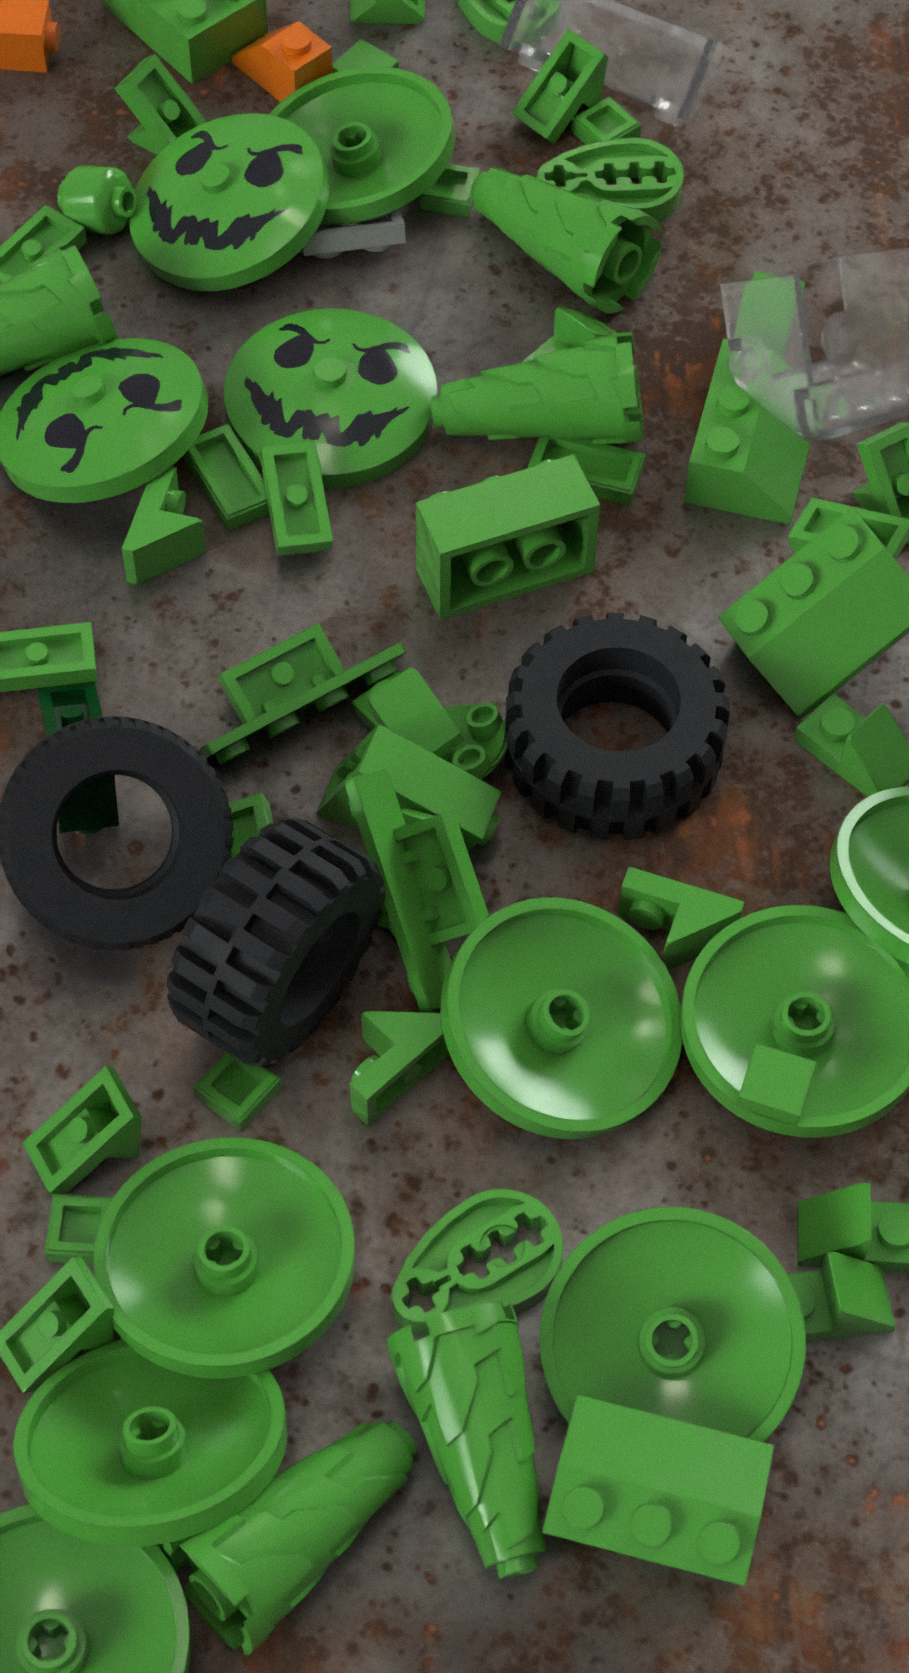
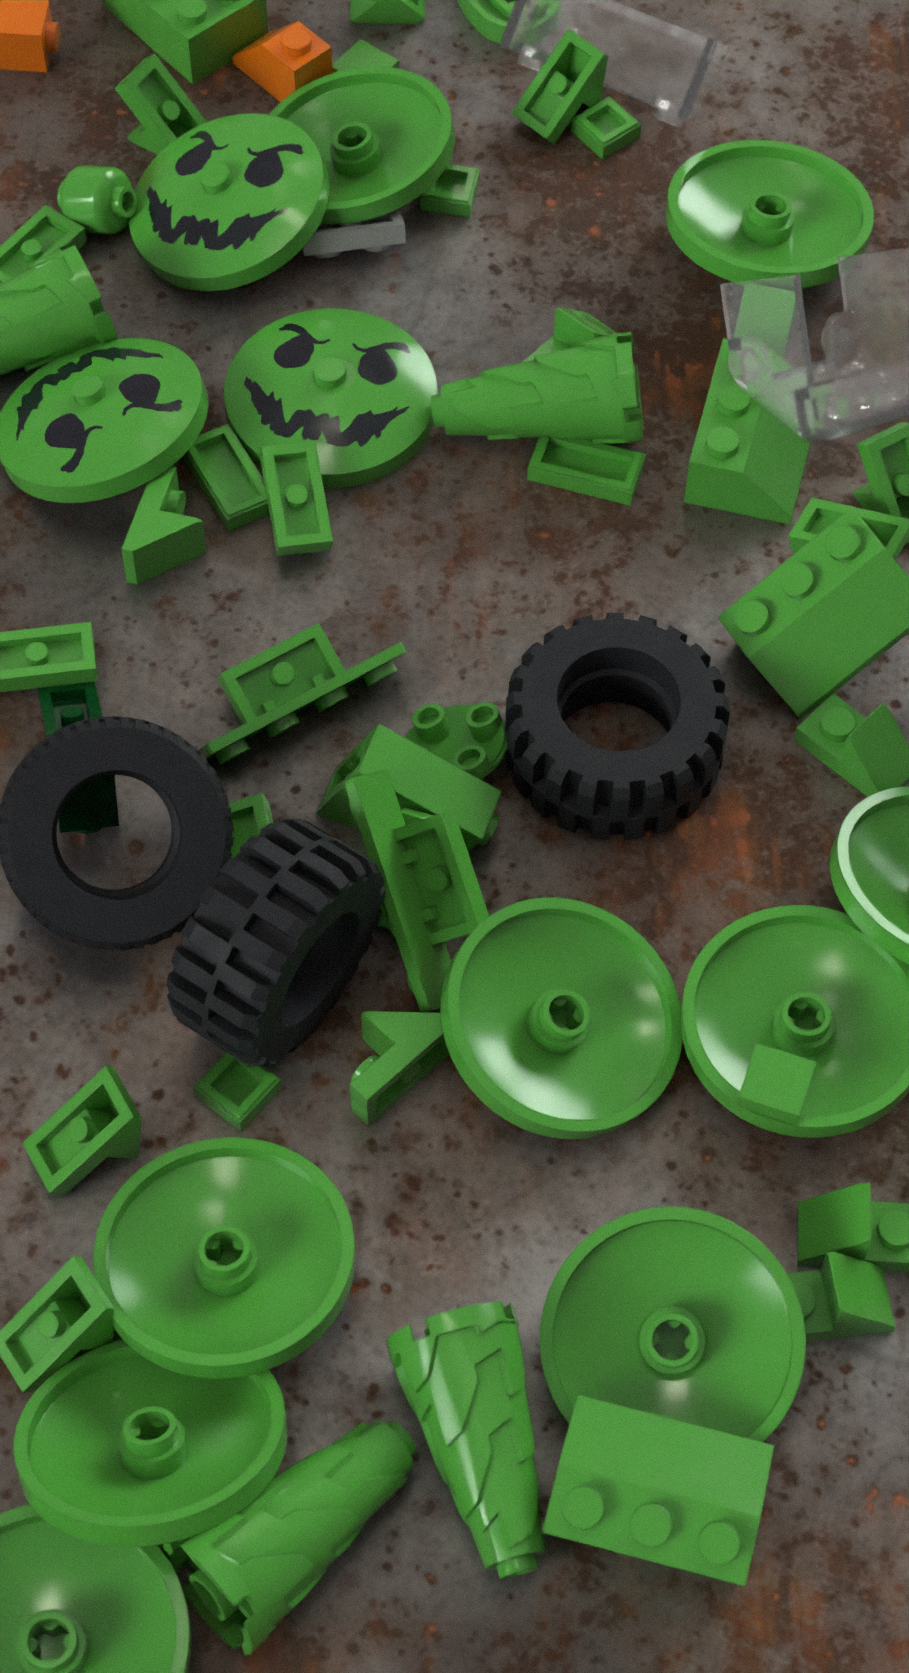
(74, 1226): bright green tile -> none
(409, 709): bright green slope -> none
(468, 1231): bright green piece -> none
(506, 536): bright green brick -> none
(581, 240): bright green cone -> none
(617, 161): bright green piece -> none
(683, 909): bright green slope -> none
(768, 212): none -> bright green dish

